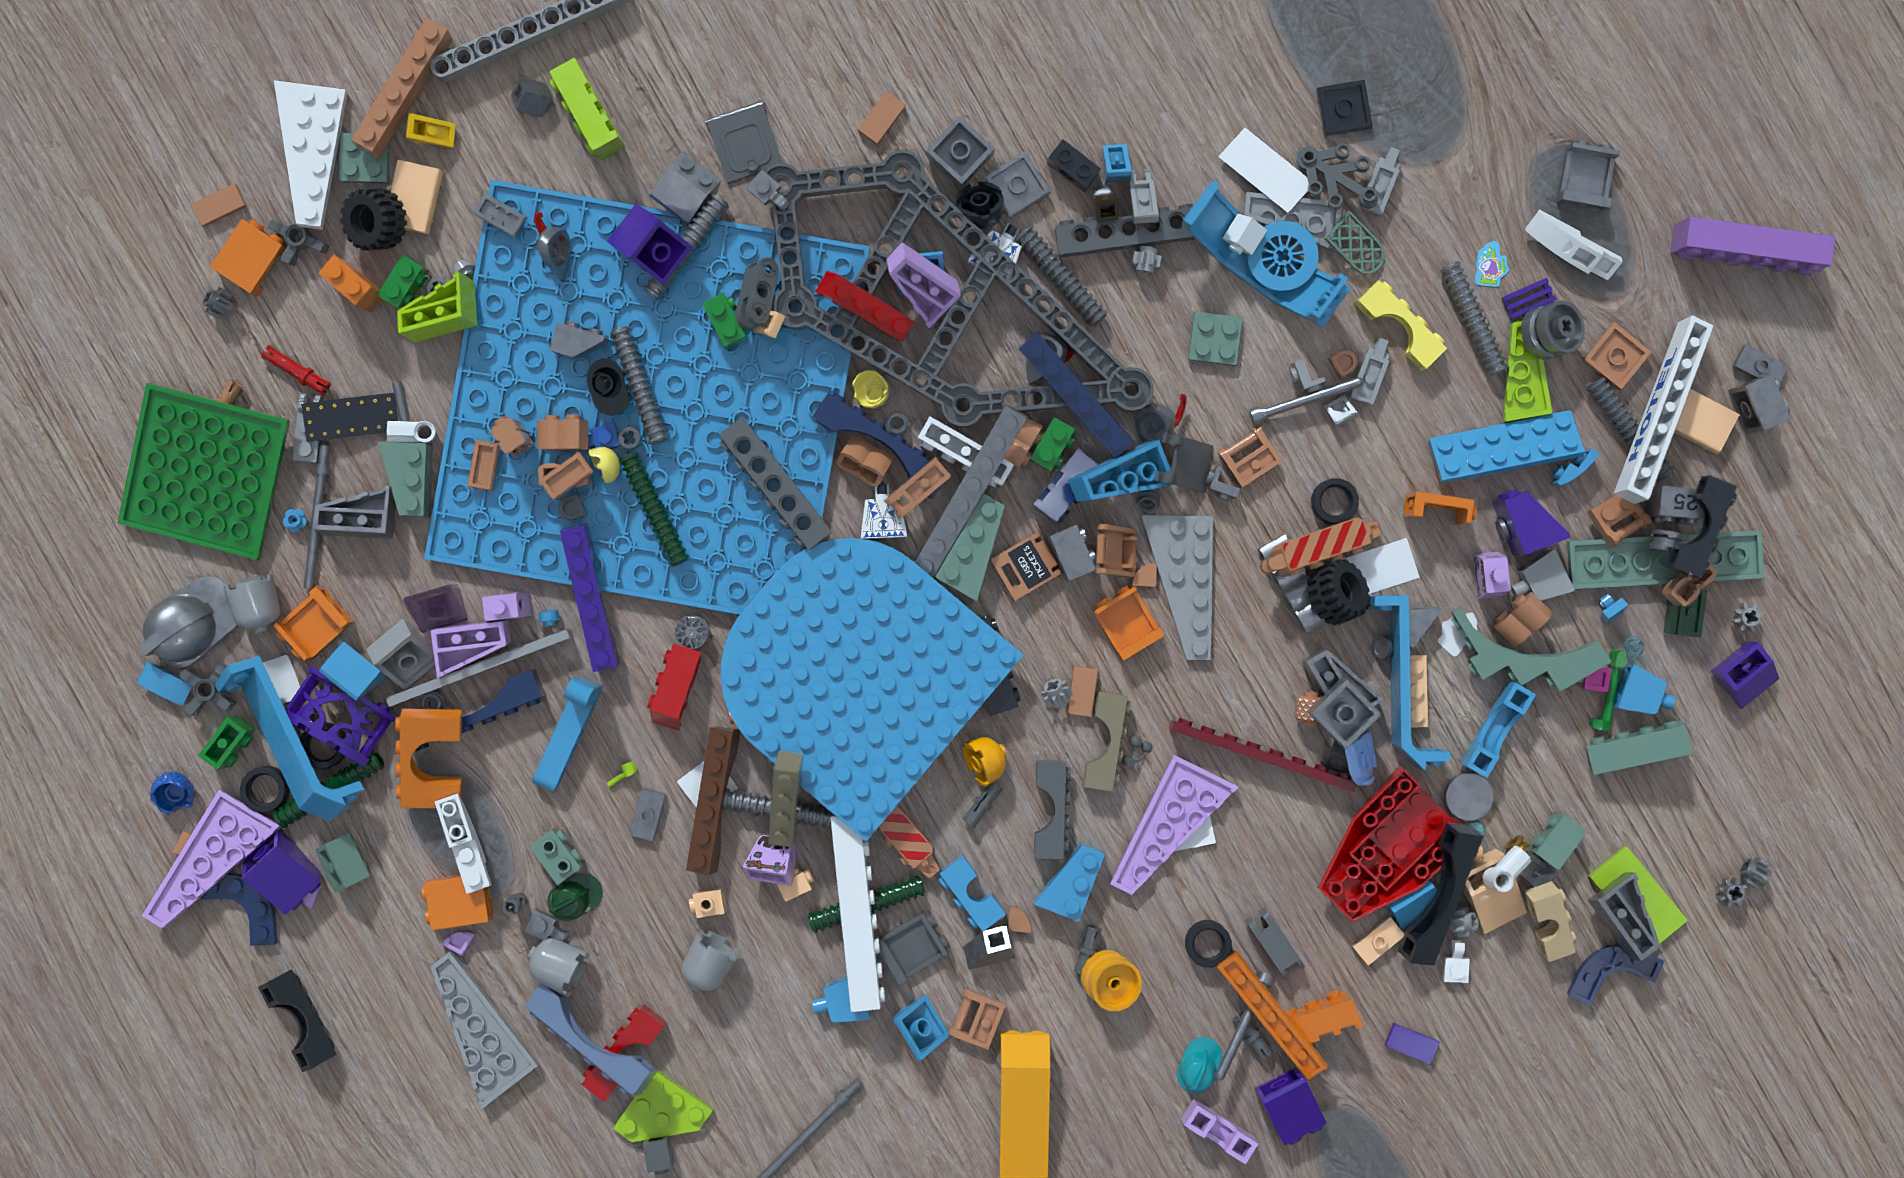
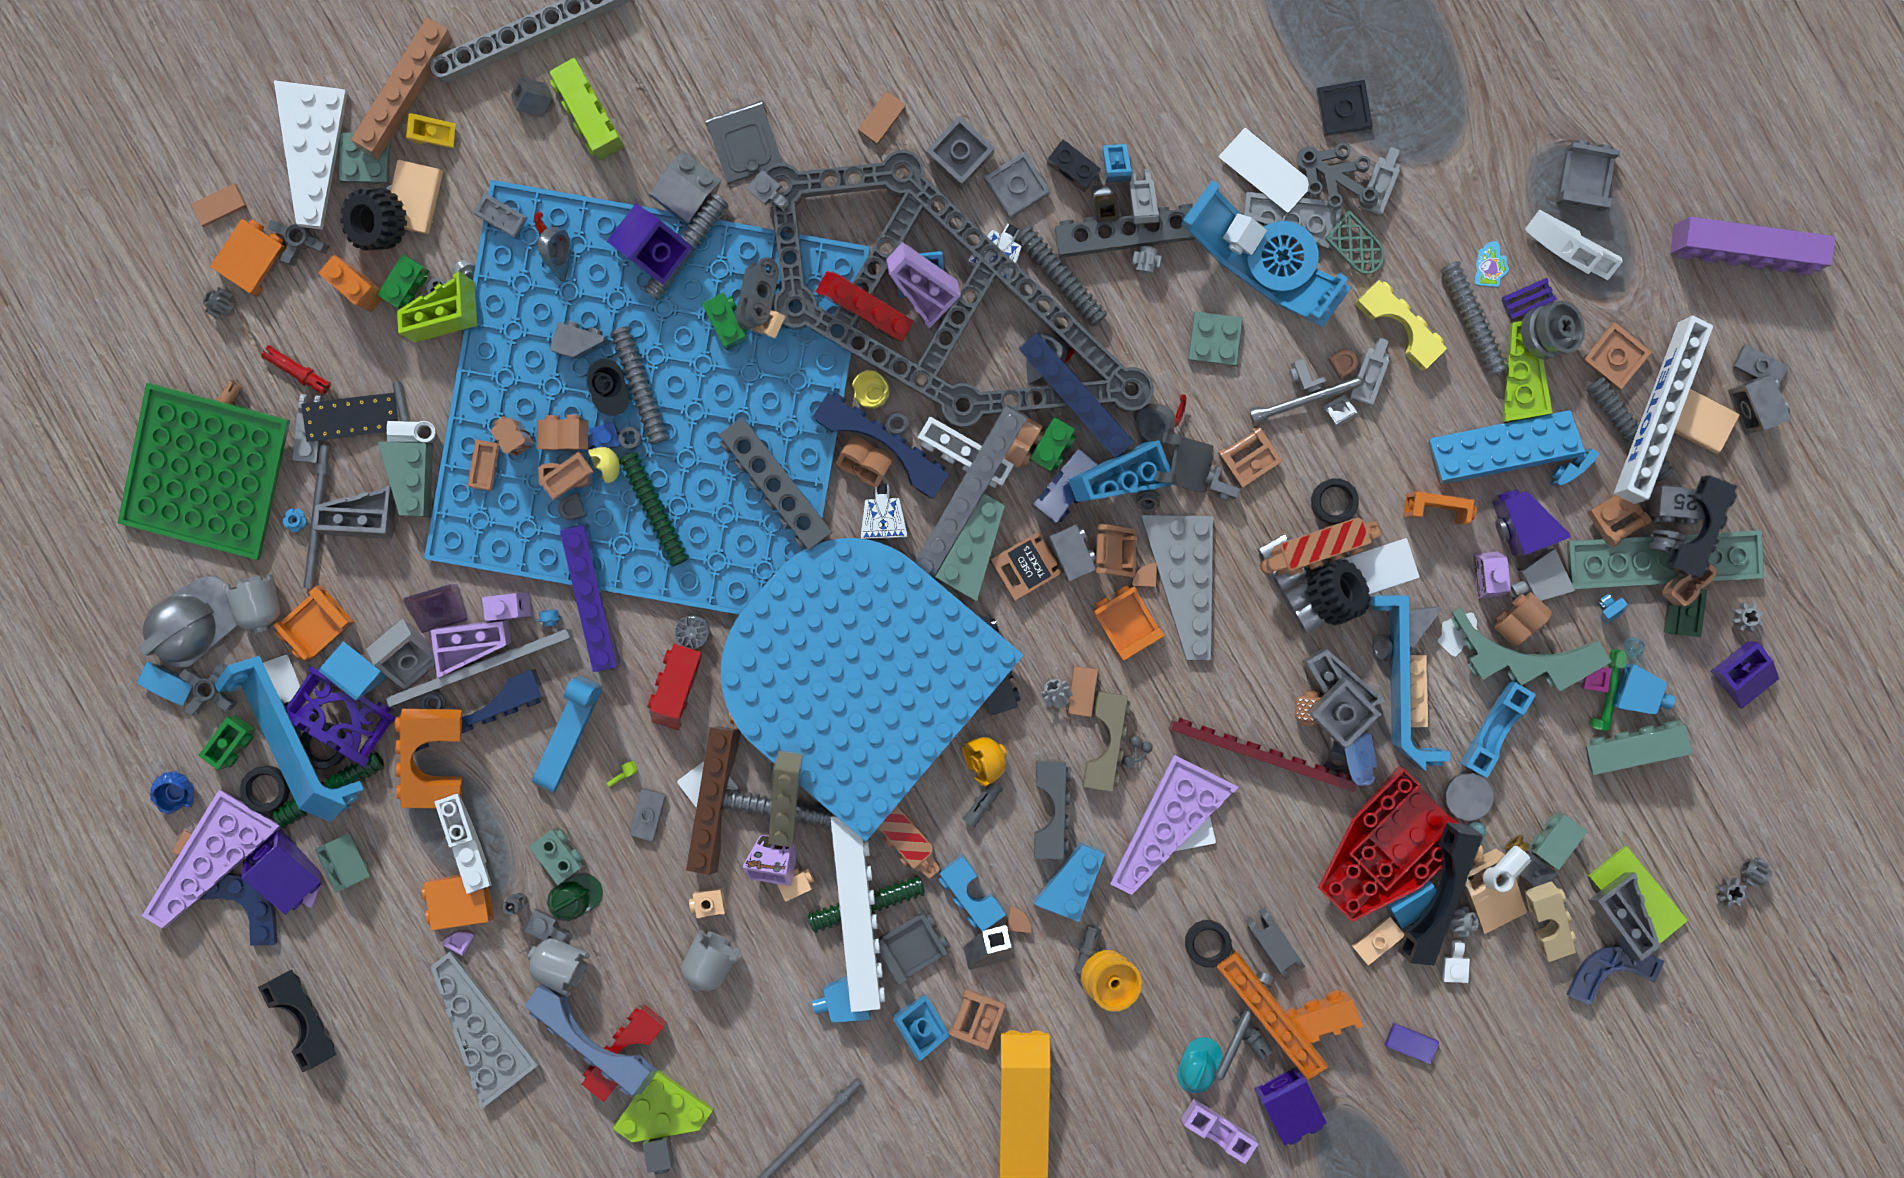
(918, 487): nougat plate -> none
(981, 204): black cylinder -> none

